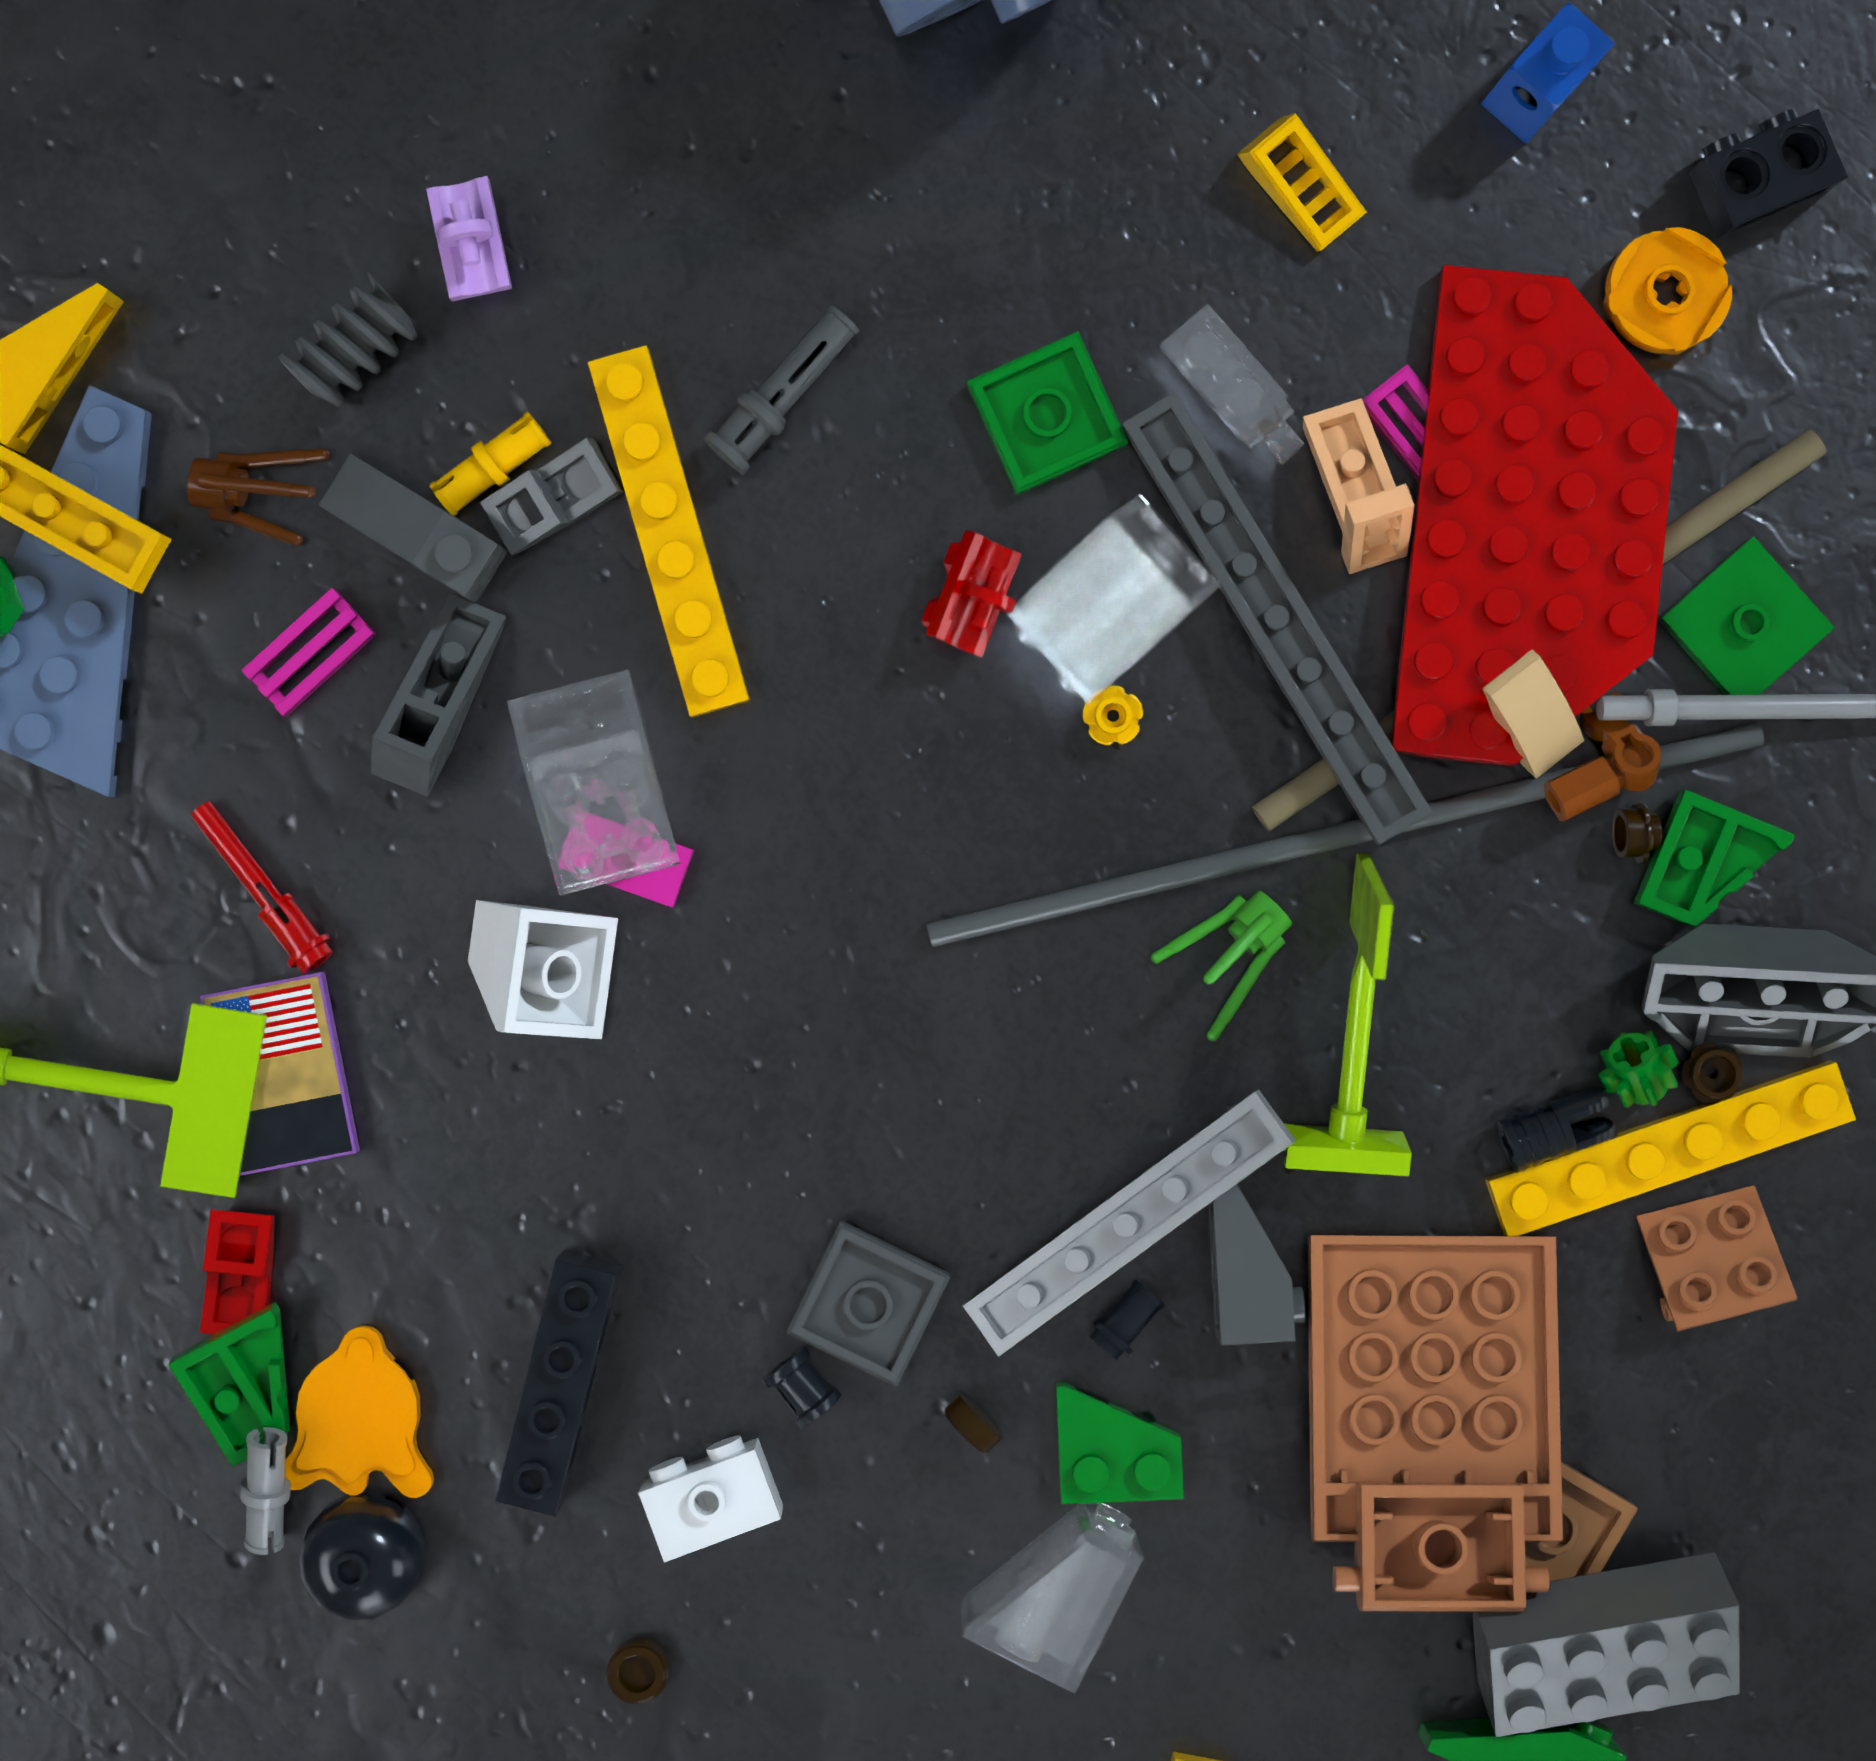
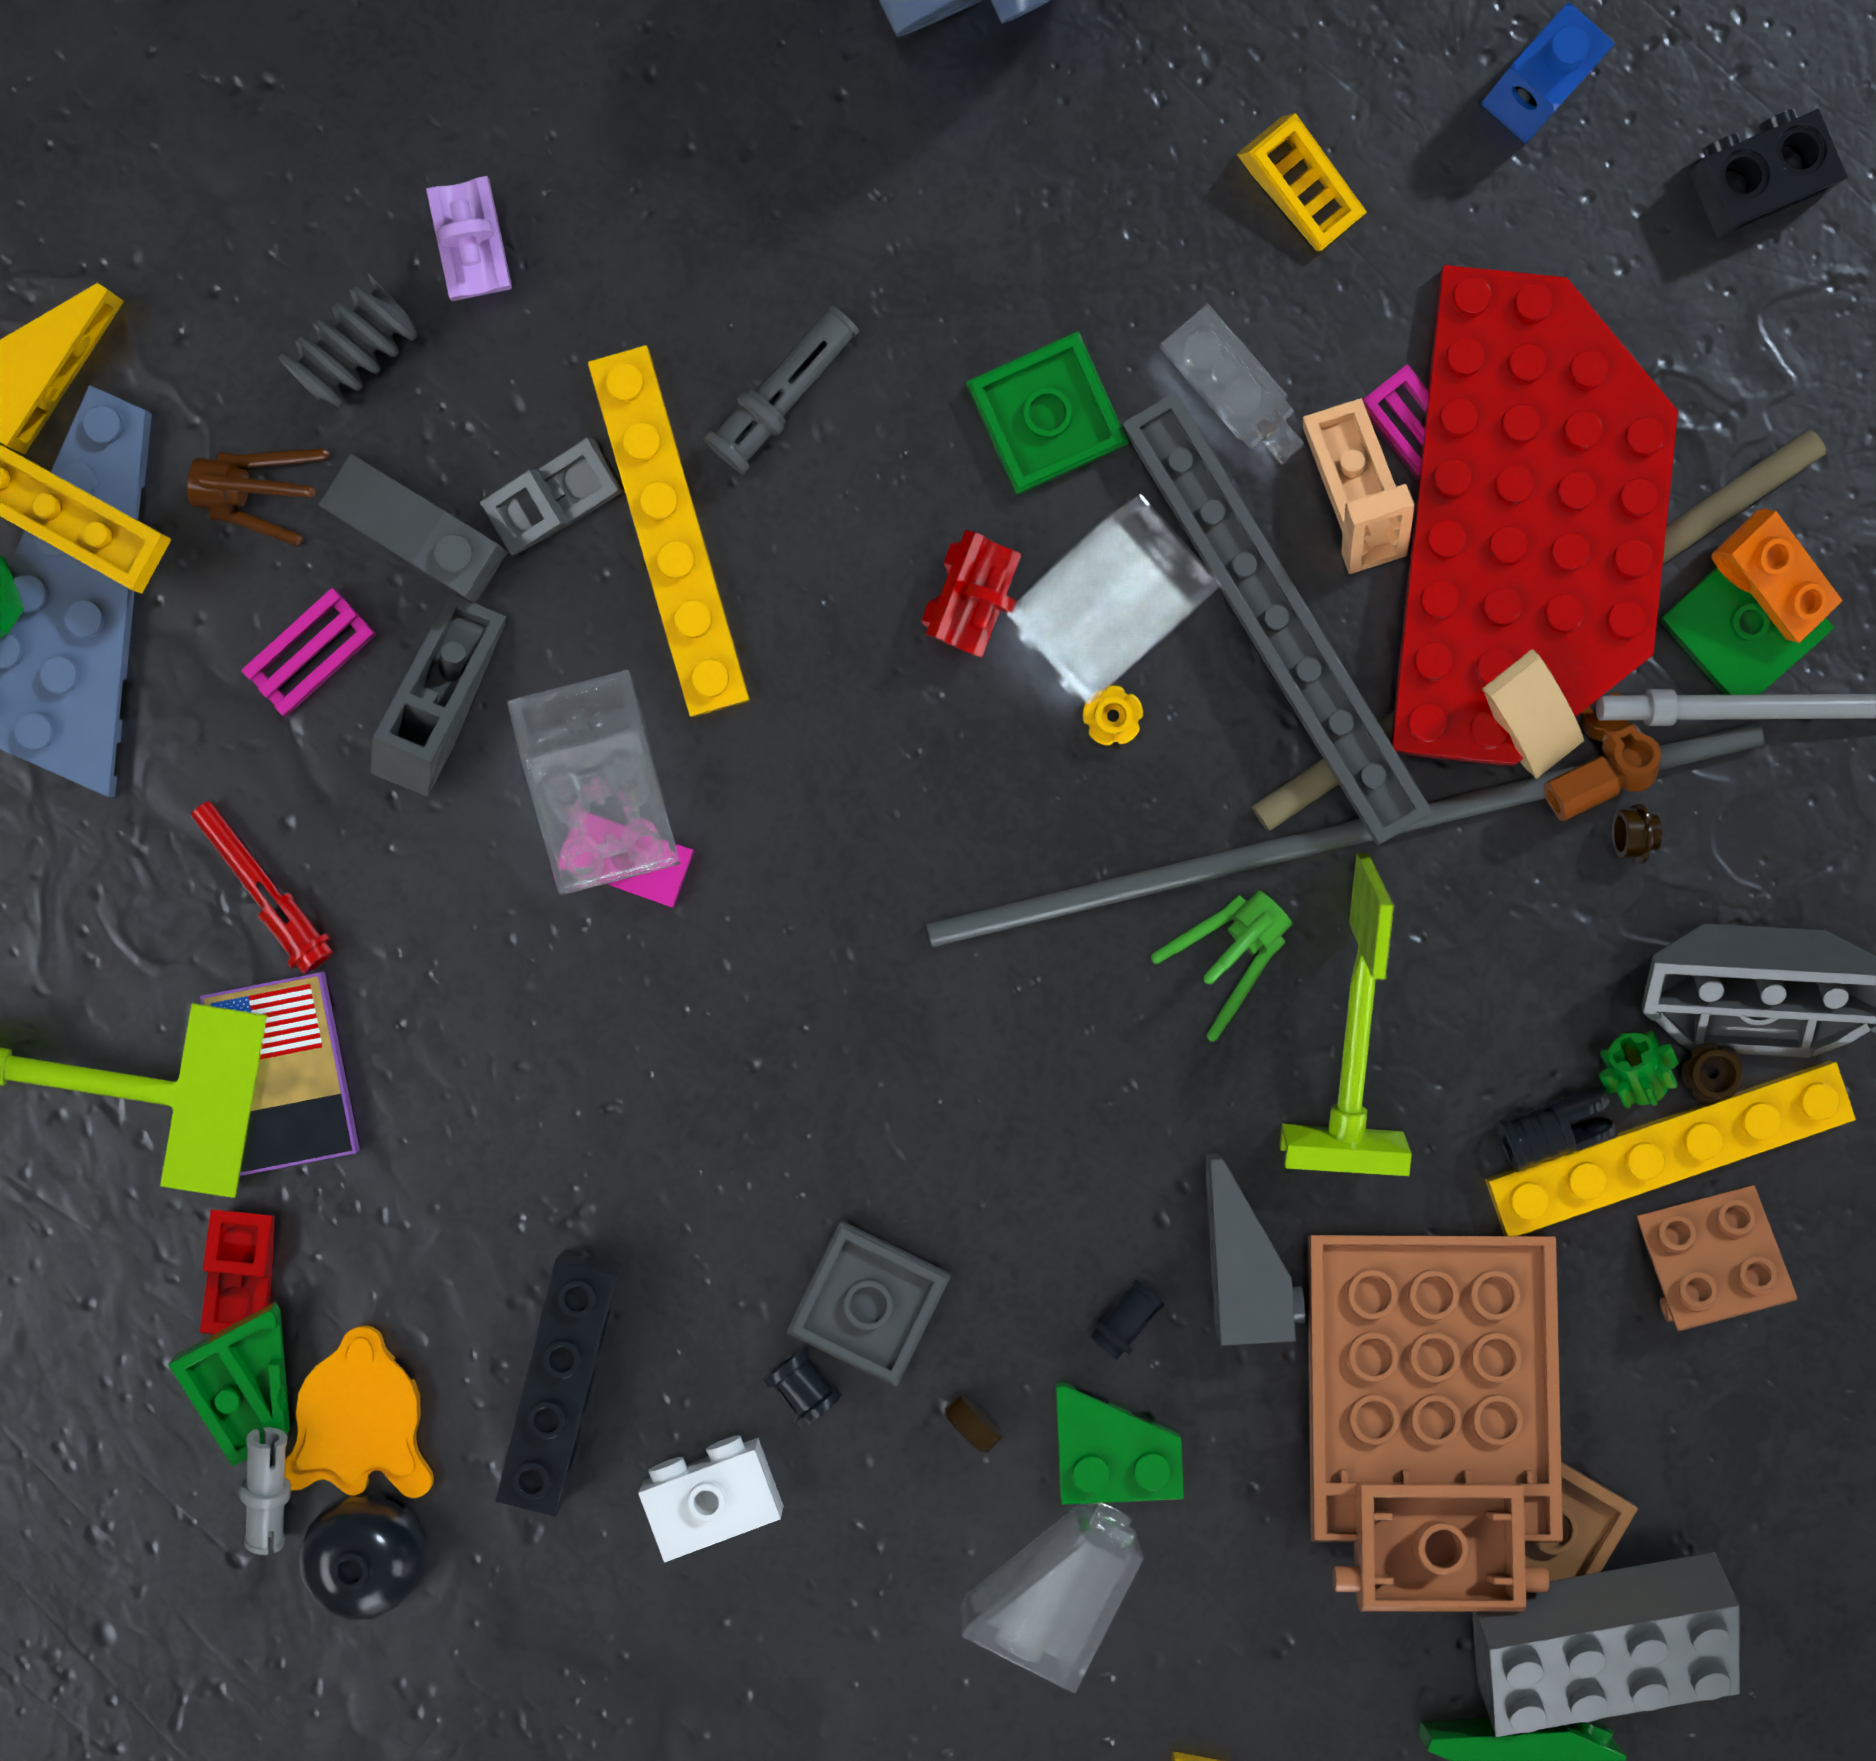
(490, 464): yellow pin -> none
(542, 968): white slope -> none
(638, 1670): dark brown tile -> none
(1129, 1222): light grey plate -> none
(1702, 282): light orange plate -> none
(1705, 857): green wing -> none
(1778, 573): none -> orange plate

